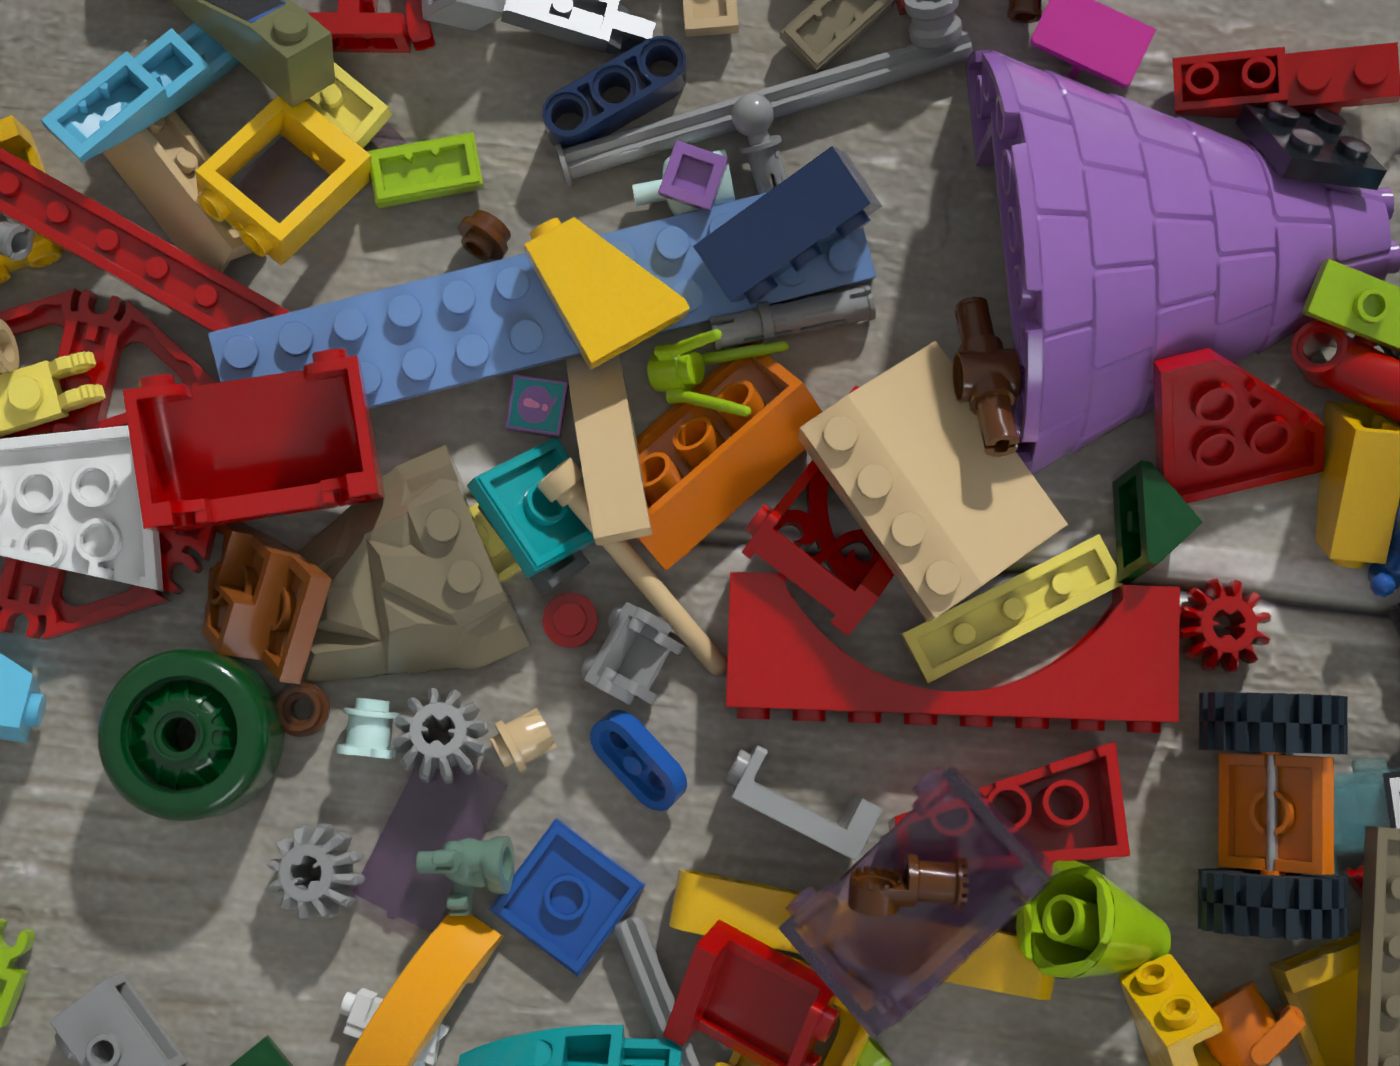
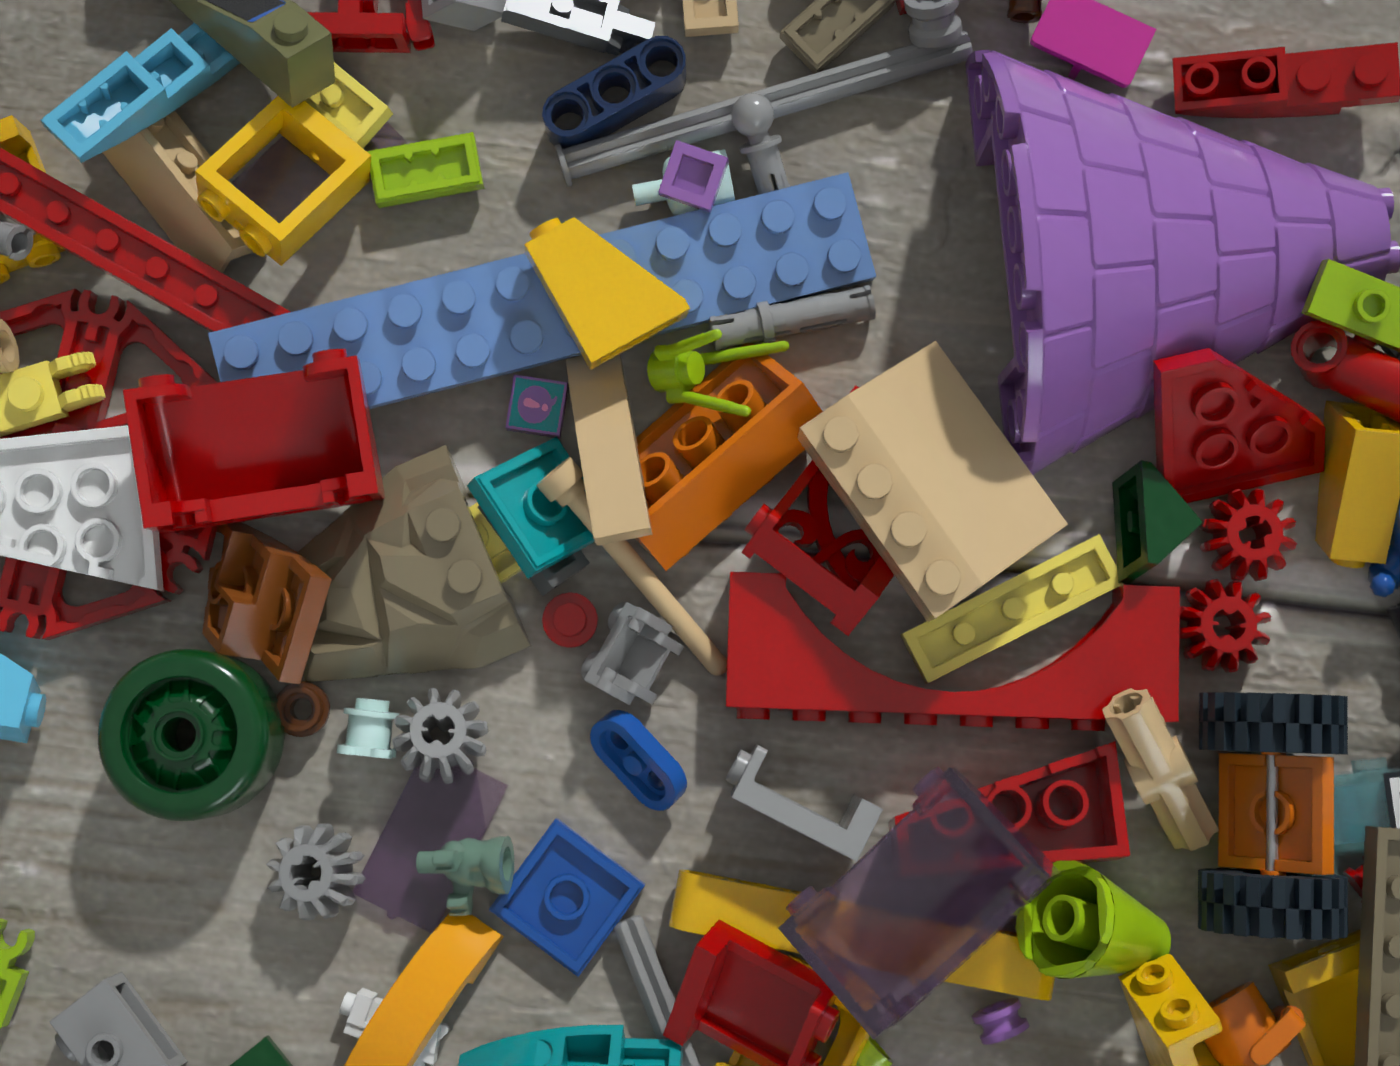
(484, 236): reddish brown plate -> none
(522, 740): tan hose -> none
(788, 226): dark blue wedge -> none
(886, 890): reddish brown connector -> none
(986, 376): reddish brown pin -> none
(1000, 1021): none -> medium lavender bush
(1160, 769): none -> tan piece
(1254, 555): none -> red gear
(1310, 145): black plate -> none

